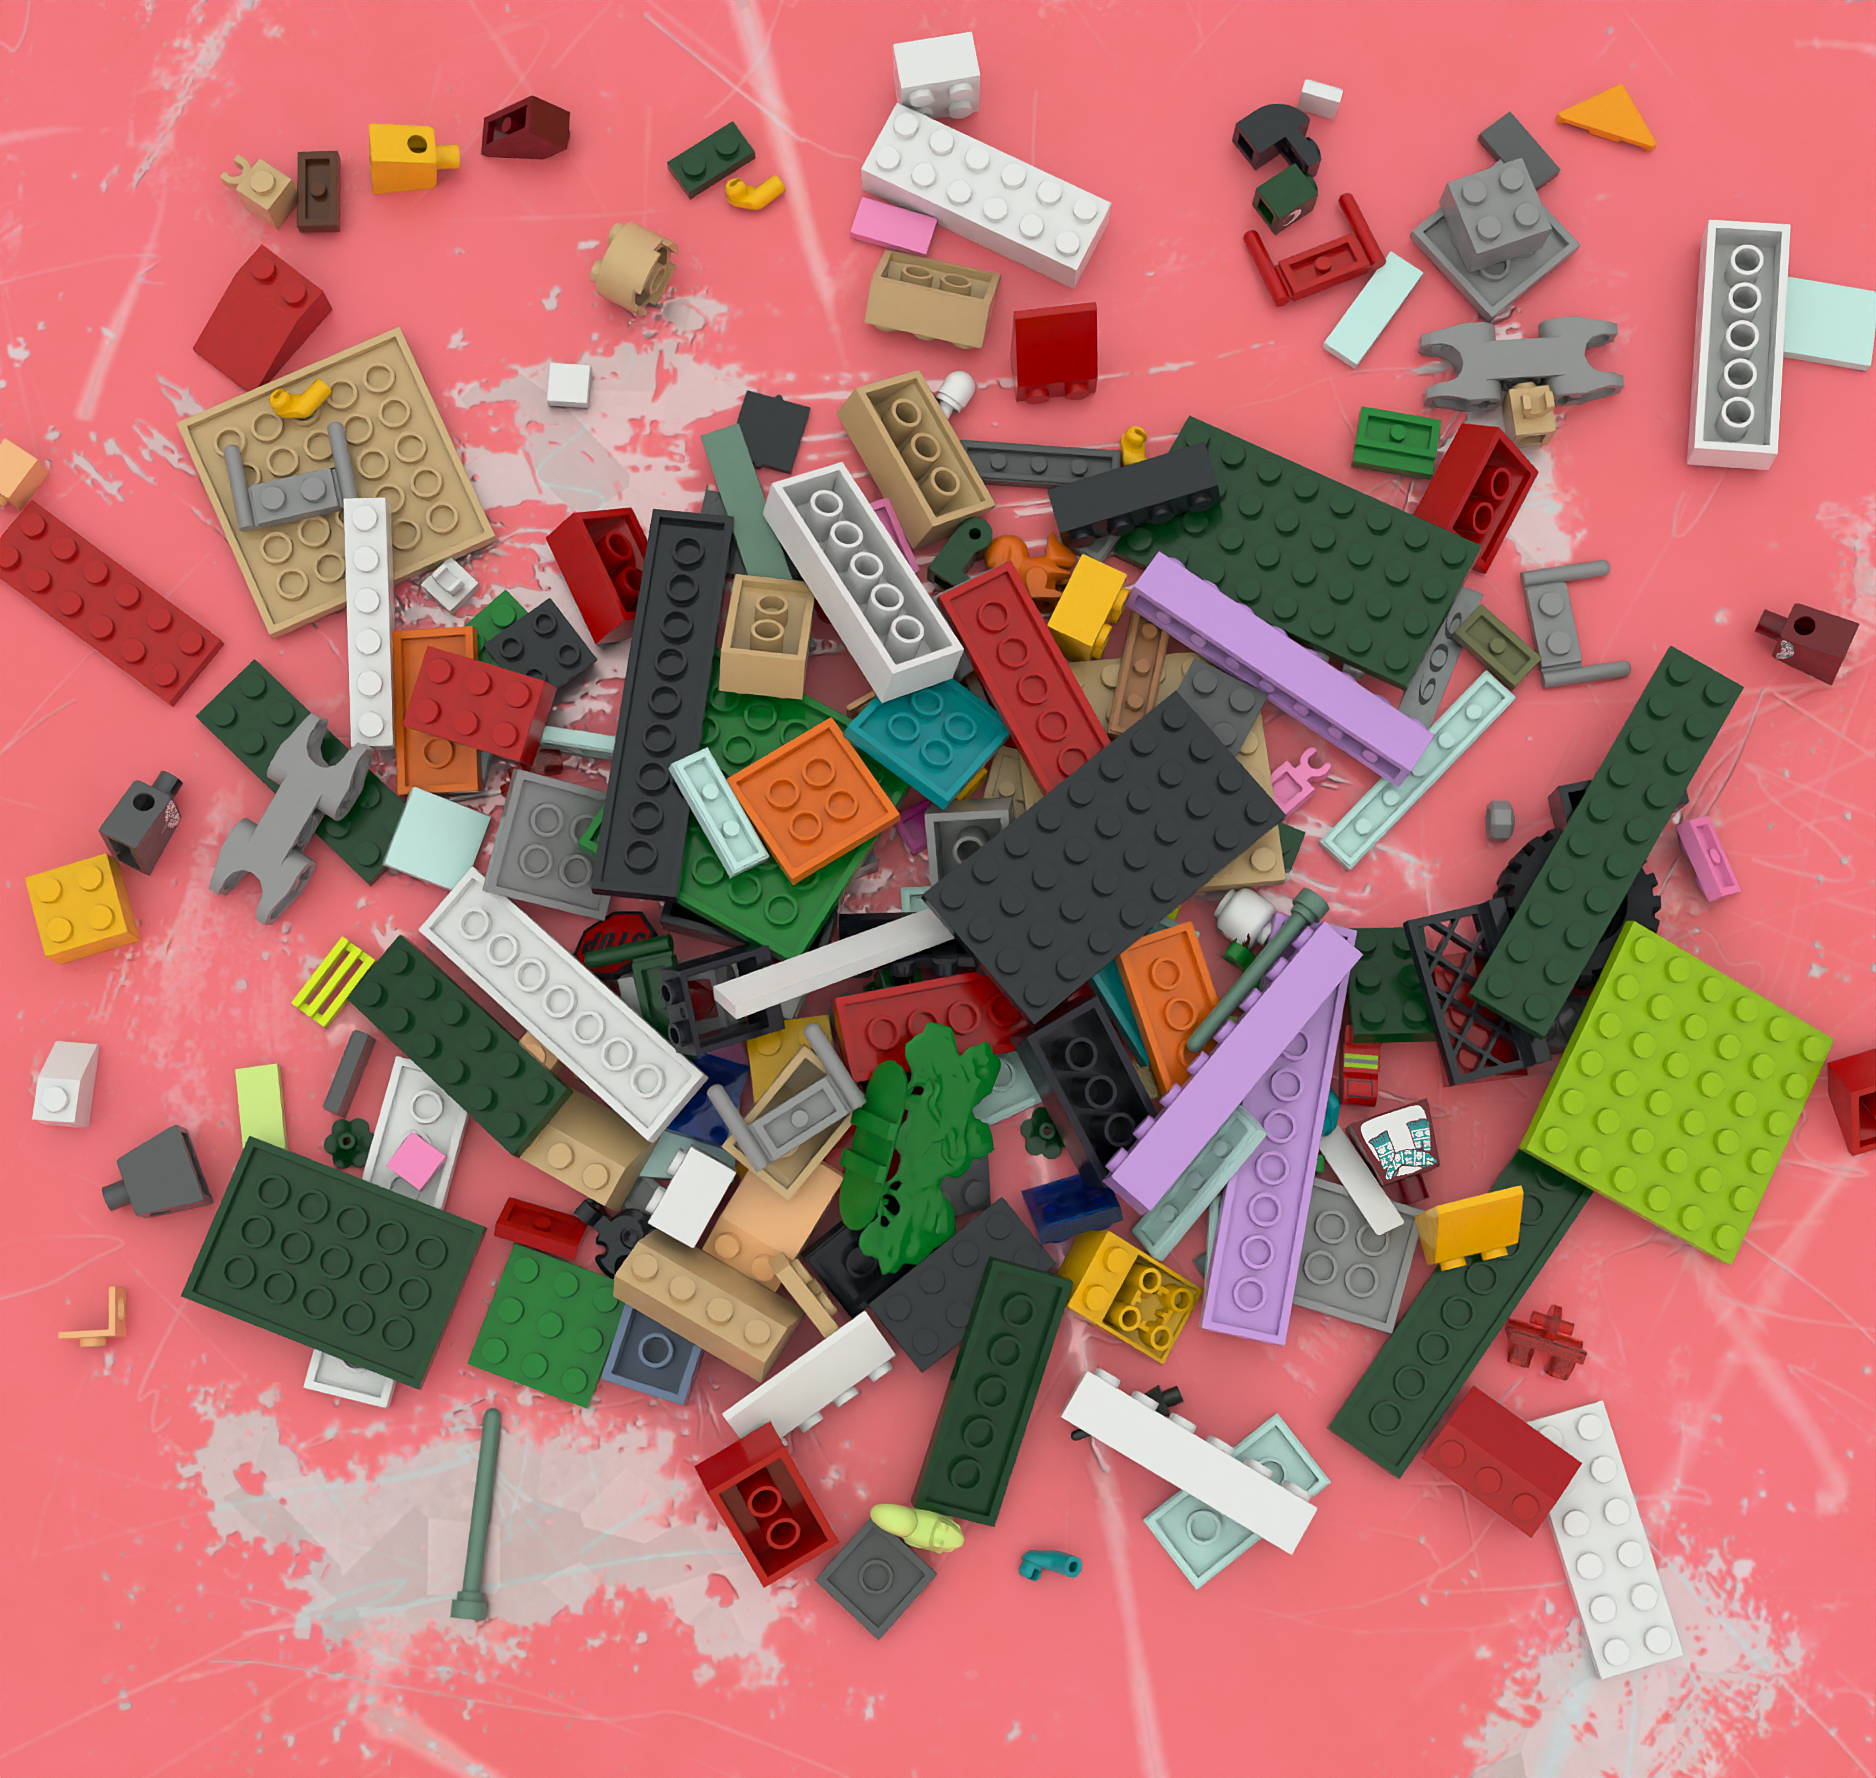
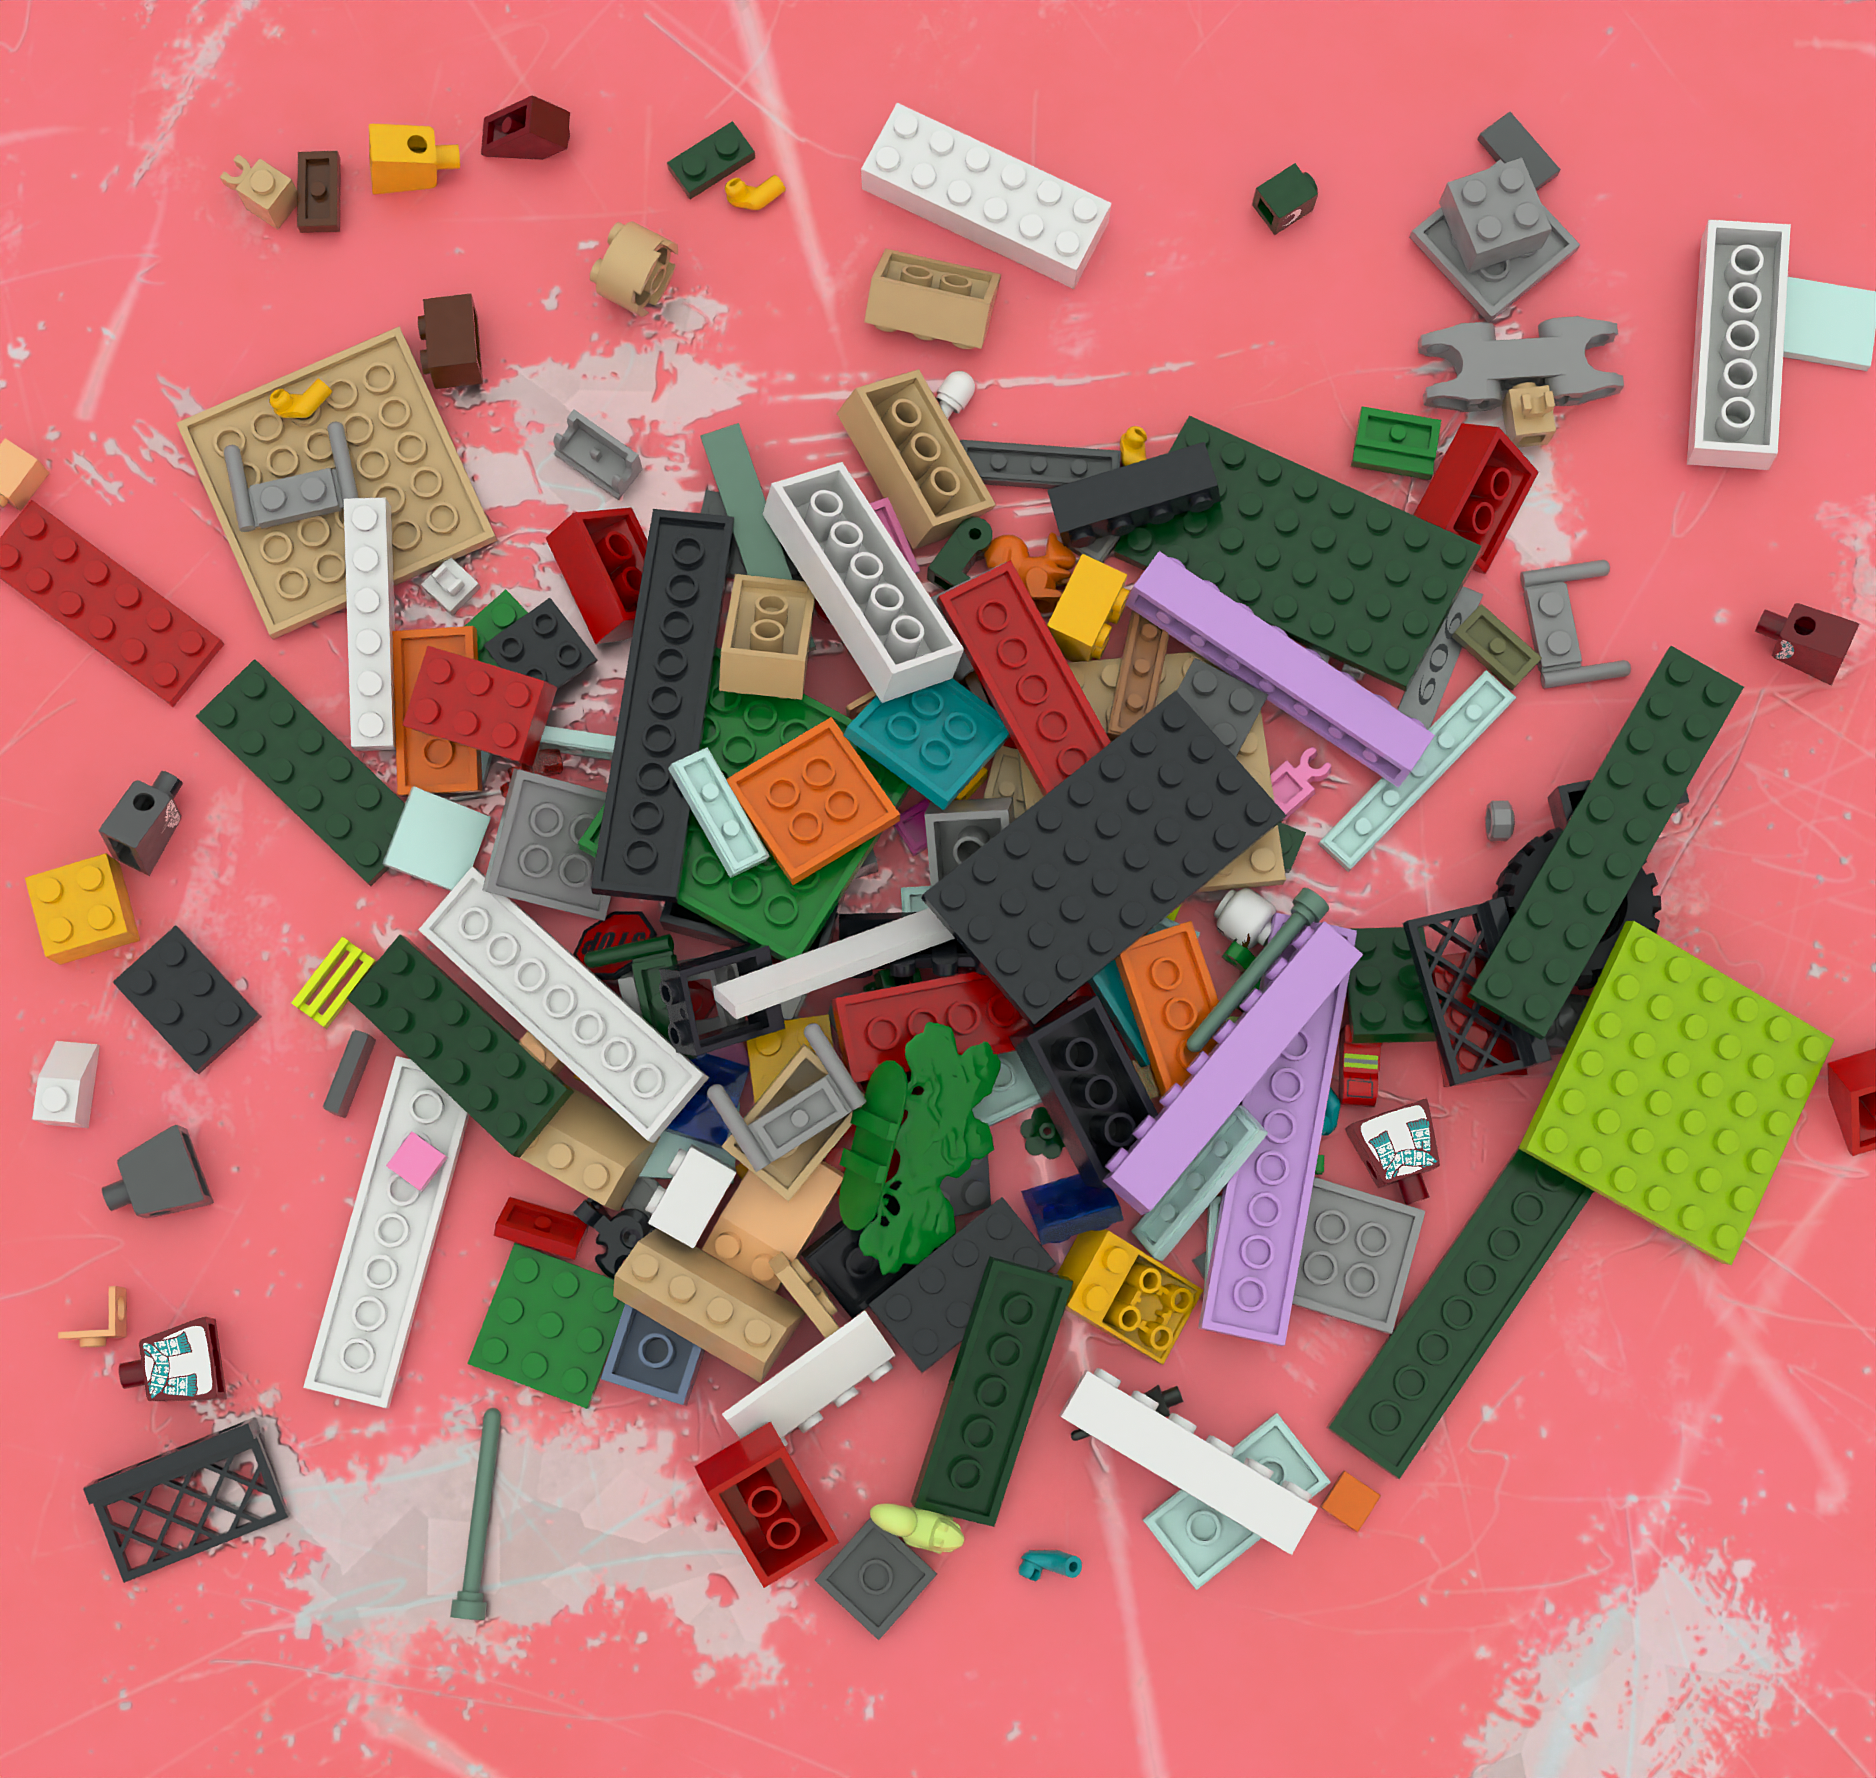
(171, 1465): none -> black fence
(179, 1364): none -> torso
(187, 999): none -> black plate
(261, 320): red slope -> none
(262, 1104): yellowish green tile -> none
(305, 795): light grey piece -> none
(334, 1262): dark green plate -> none
(359, 1147): dark green plant -> none
(451, 341): none -> reddish brown brick
(569, 385): white tile -> none
(597, 455): none -> light grey hinge
(772, 430): black piece -> none
(893, 227): bright pink tile -> none
(938, 76): white brick -> none
(1054, 352): red slope -> none
(1277, 131): black brick -> none
(1320, 99): white tile -> none
(1321, 265): red plate -> none
(1350, 1501): none -> orange tile
(1359, 1182): white sticker -> none
(1372, 310): light aqua tile -> none
(1471, 1227): yellow slope -> none
(1502, 1461): red slope -> none
(1561, 1349): clear red hips -> none
(1607, 1549): white plate -> none
(1610, 117): light orange tile -> none
(1708, 859): bright pink plate -> none

